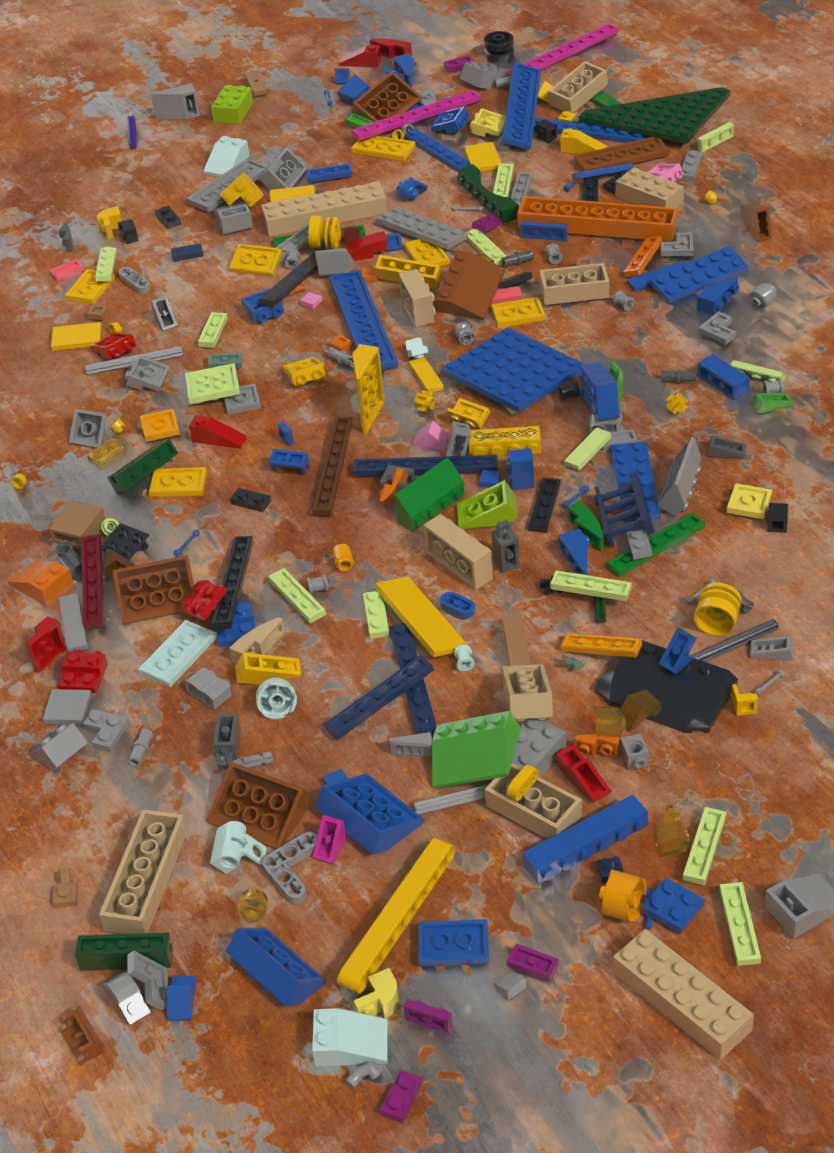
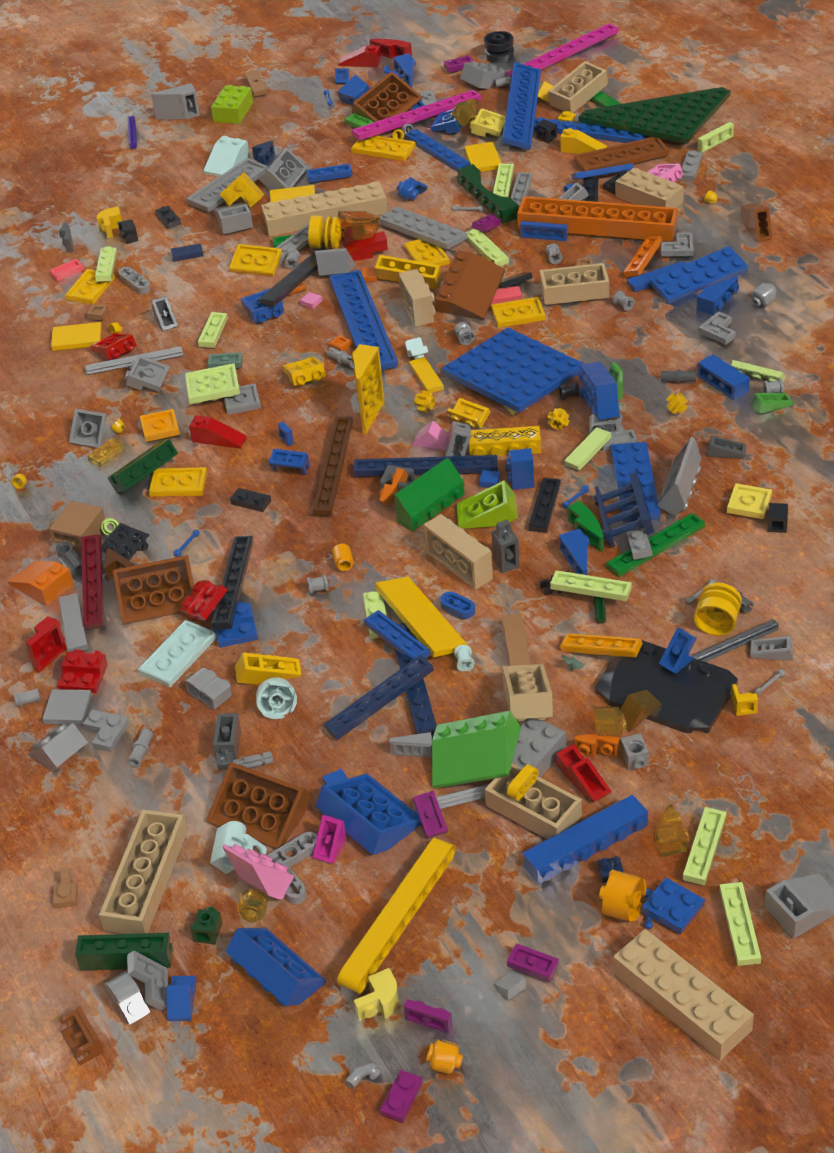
(26, 697): none -> light grey pin
(206, 926): none -> dark green brick
(258, 640): tan slope -> none
(259, 870): none -> bright pink slope
(263, 152): none -> dark blue slope
(297, 595): yellowish green plate -> none
(348, 1038): light aqua slope -> none
(363, 223): none -> clear orange piece
(394, 241): blue tile -> none
(396, 636): none -> blue tile
(430, 814): none -> magenta plate
(444, 1056): none -> light orange head
(453, 942): blue plate -> none
(466, 111): none -> clear yellow slope
(517, 258): dark grey pin -> none
(558, 418): none -> yellow gear
(576, 192): none -> light grey slope

